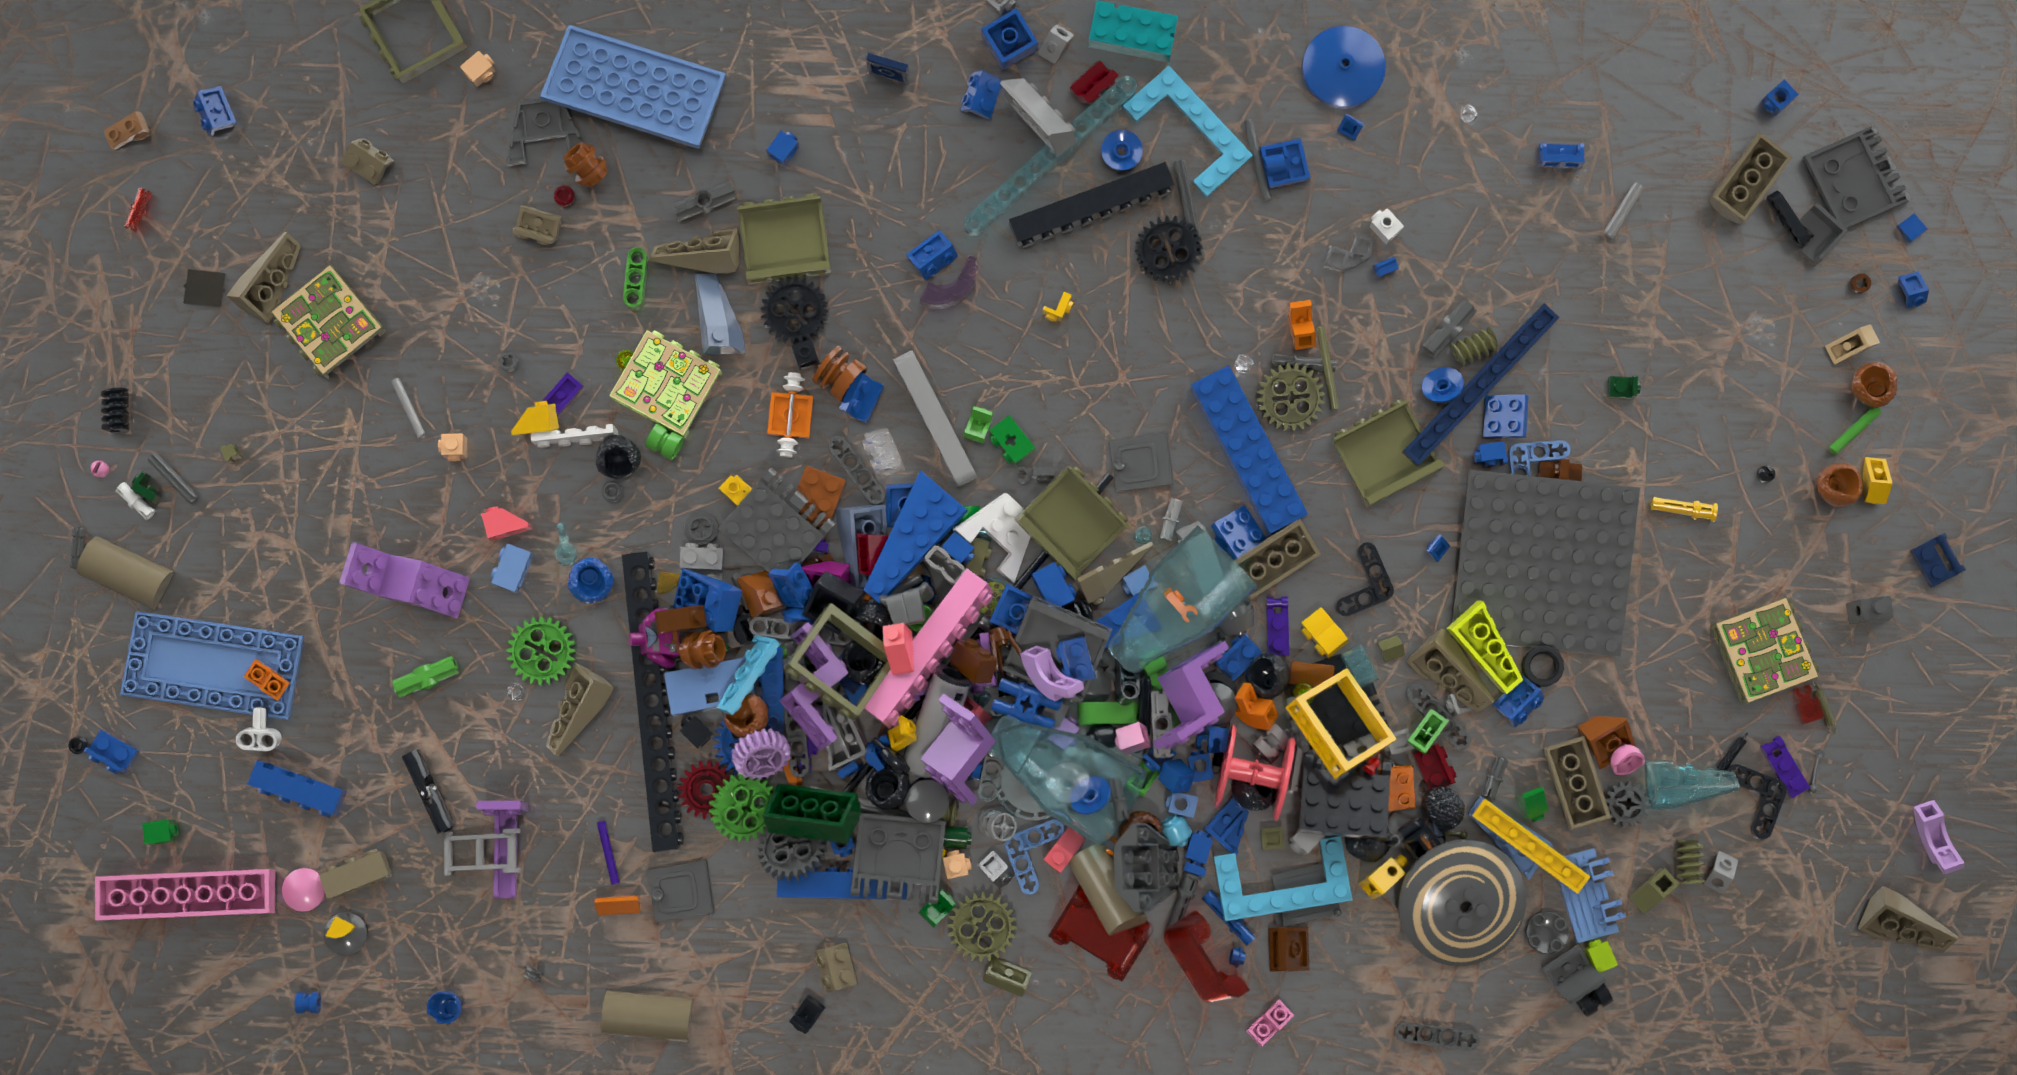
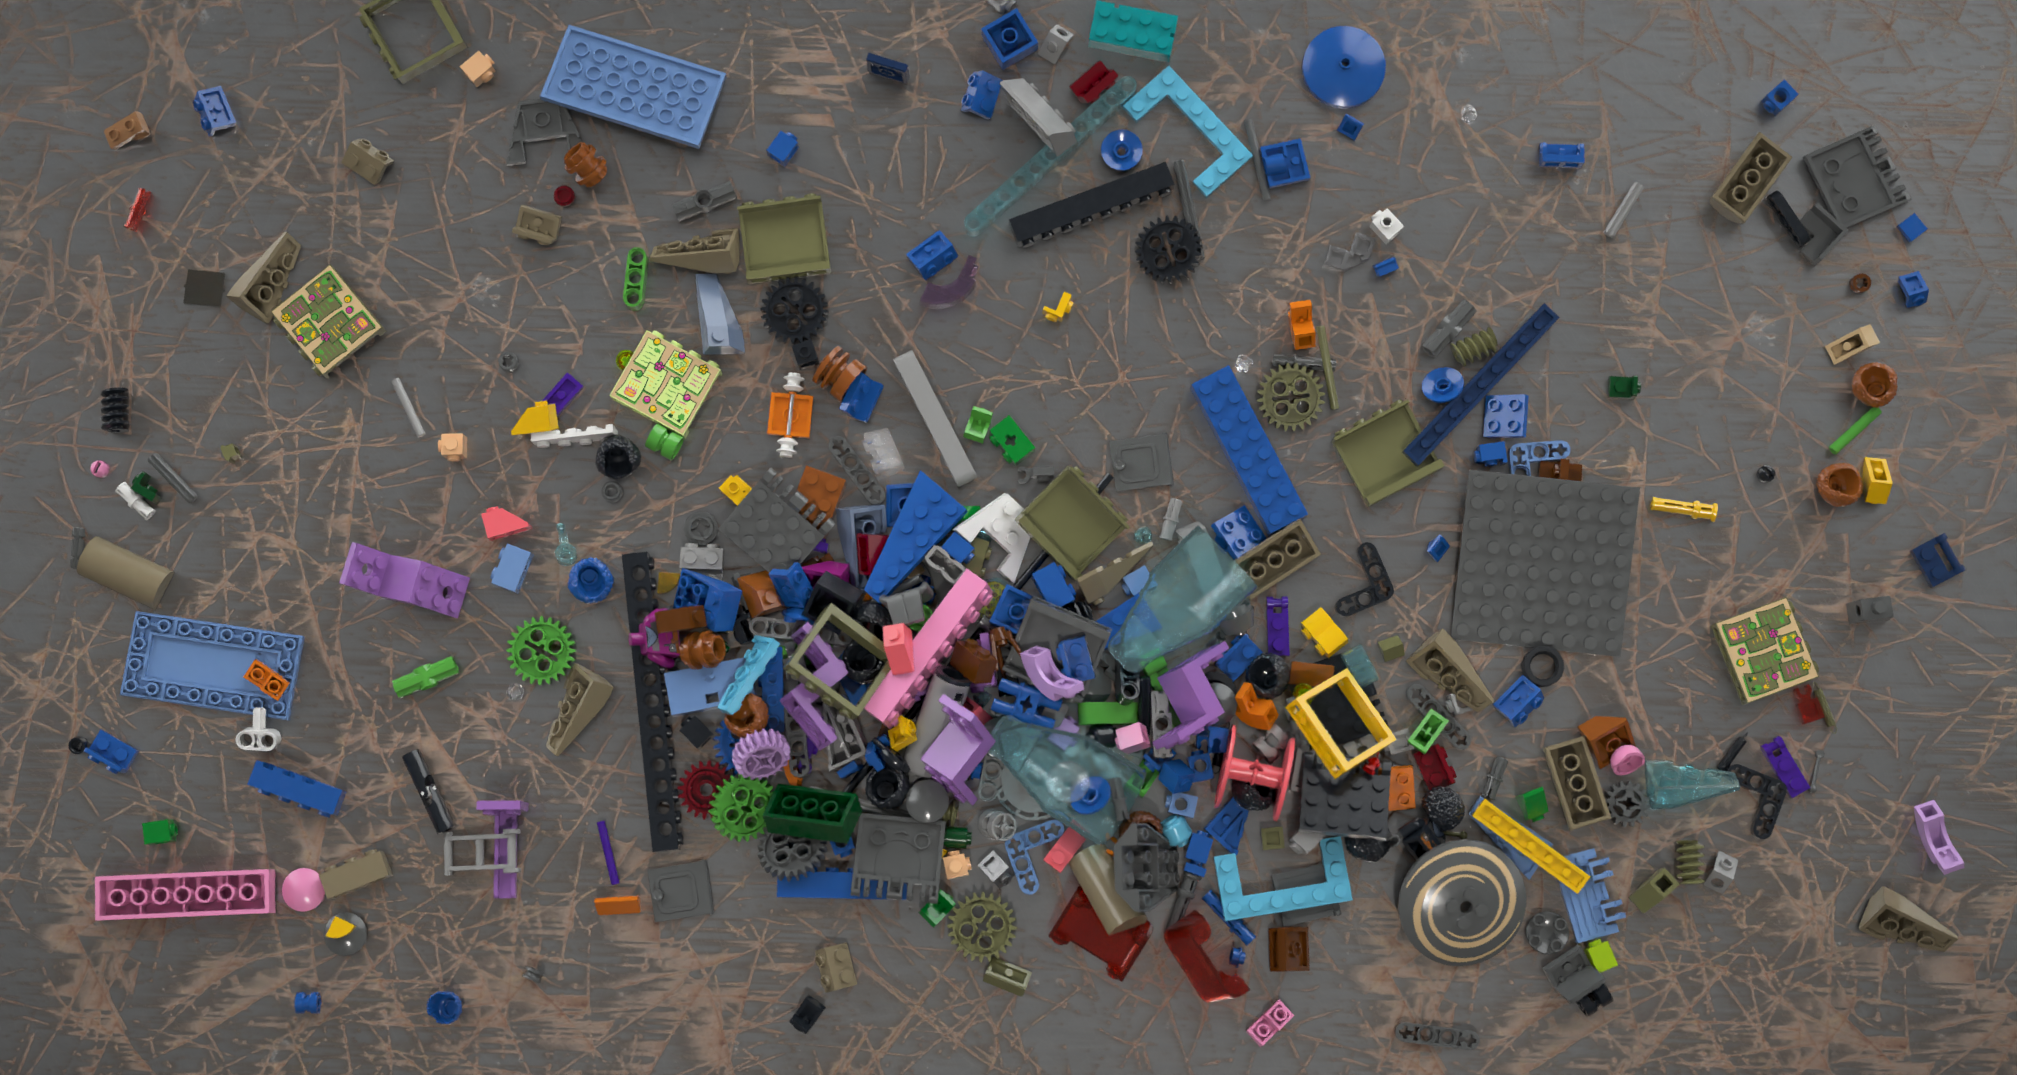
(646, 1016): dark tan brick -> none
(1176, 599): orange plate -> none
(1379, 880): yellow torso -> none
(1482, 642): neon yellow wedge -> none

